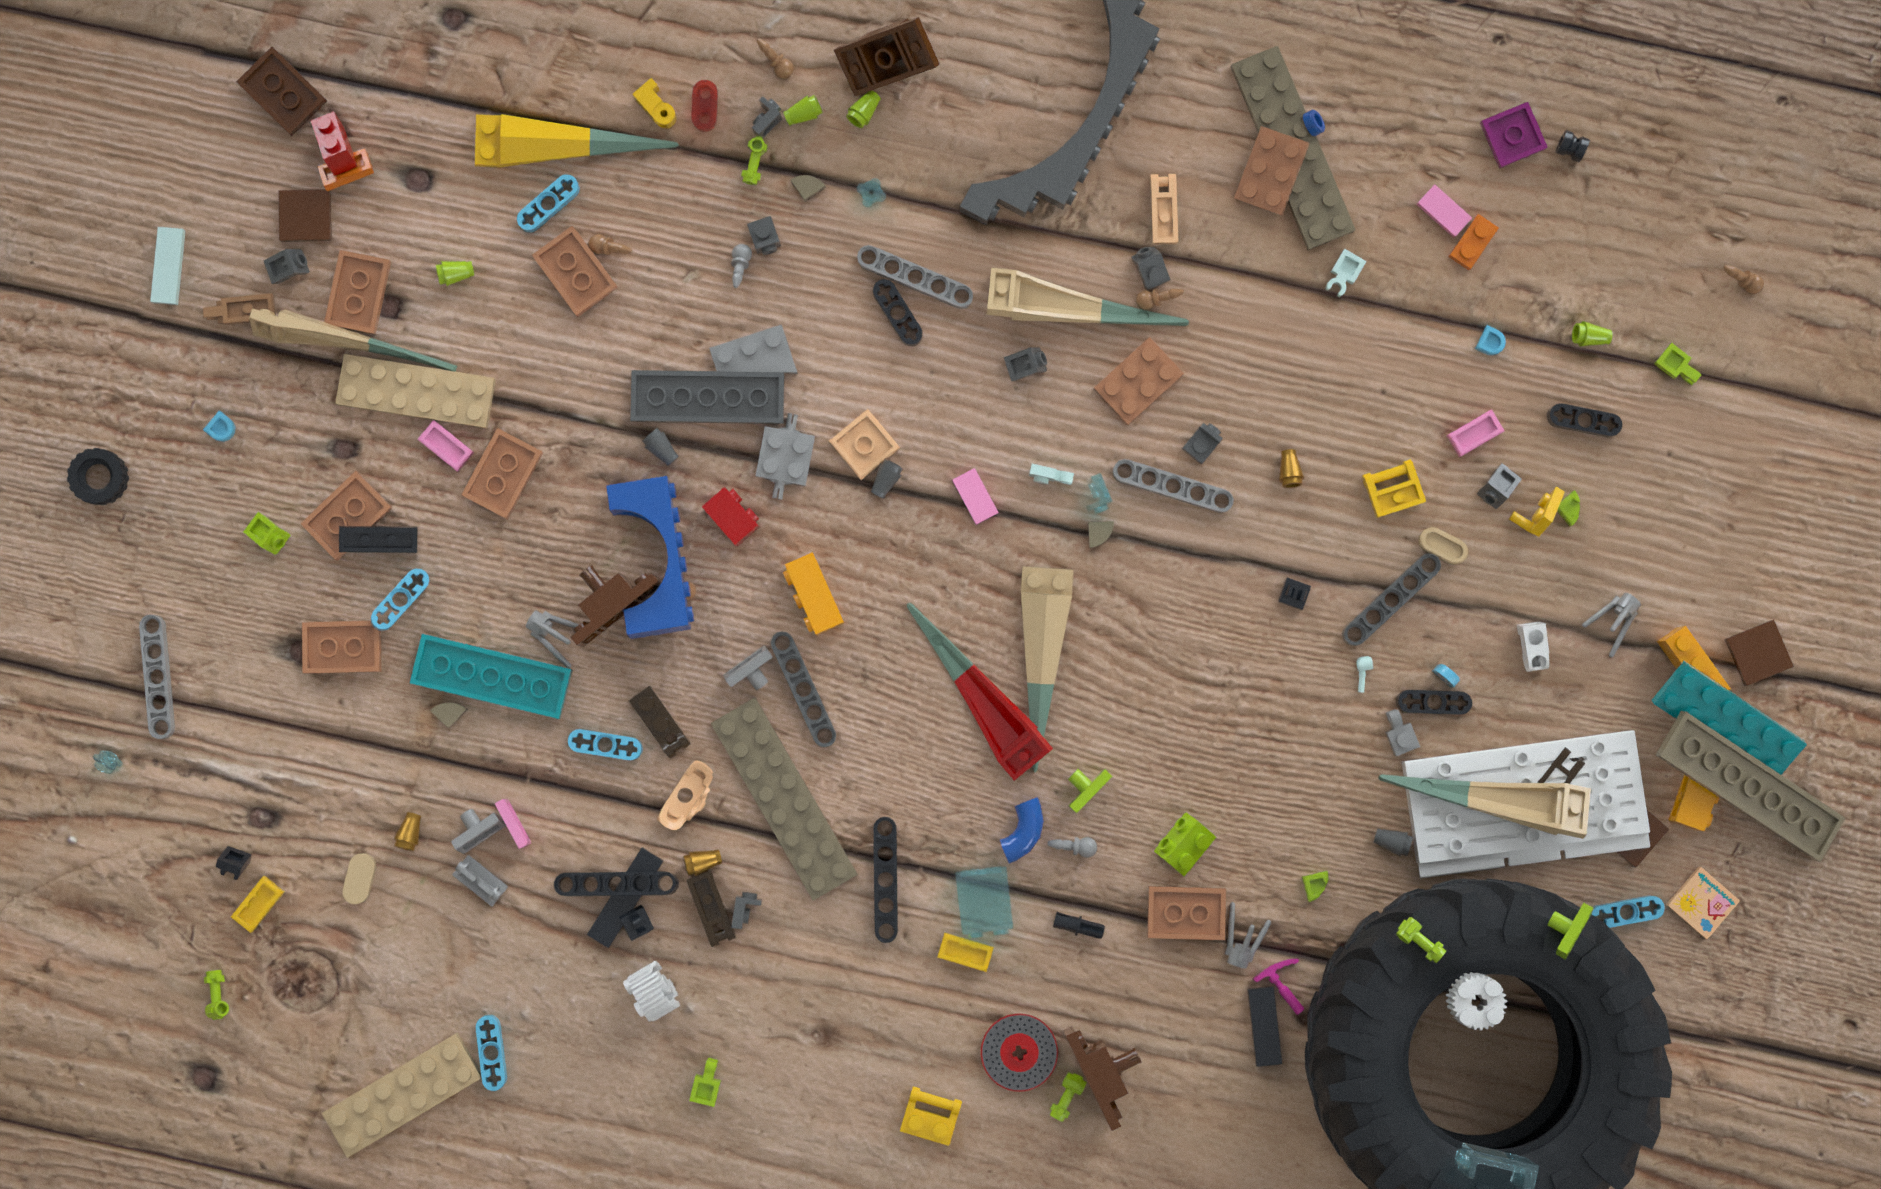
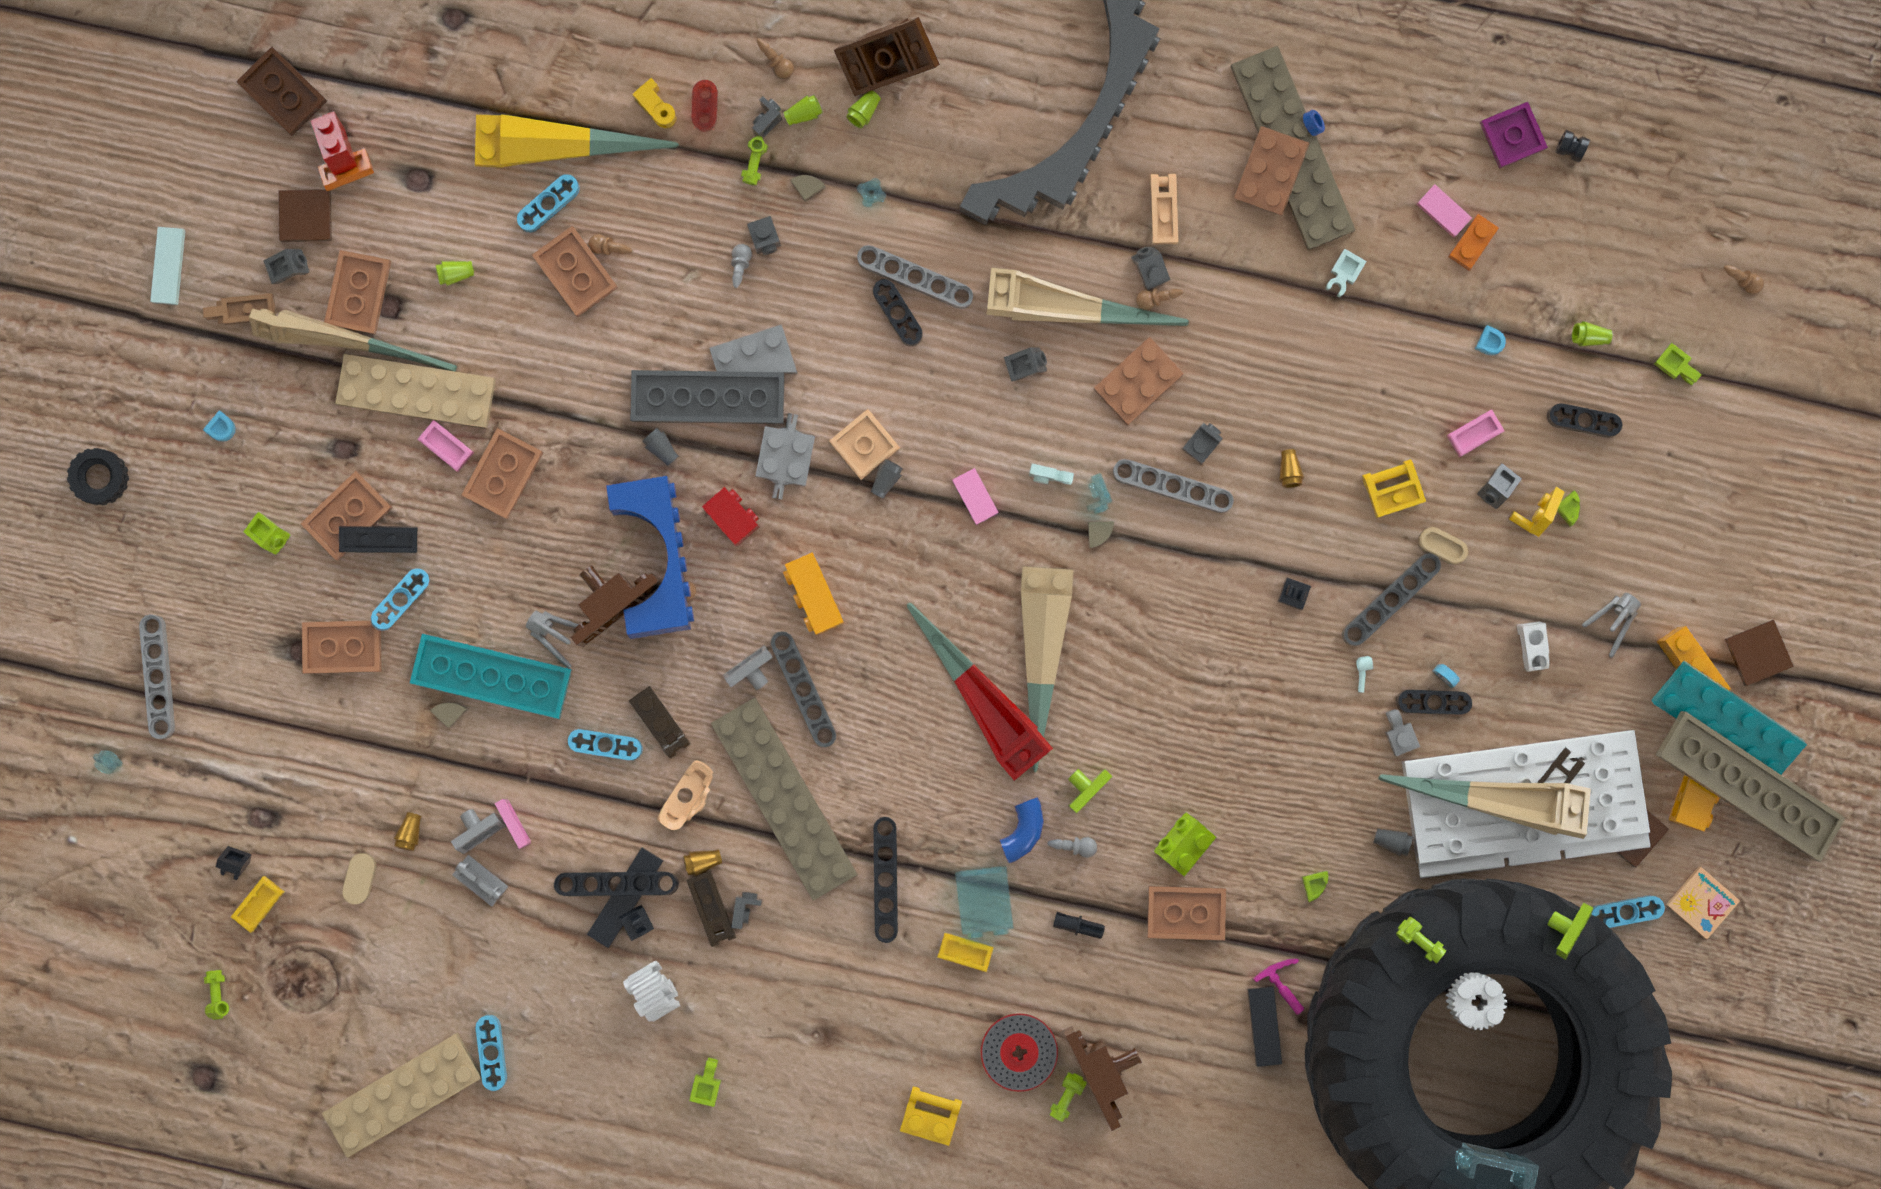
(1242, 954): light grey plant -> none

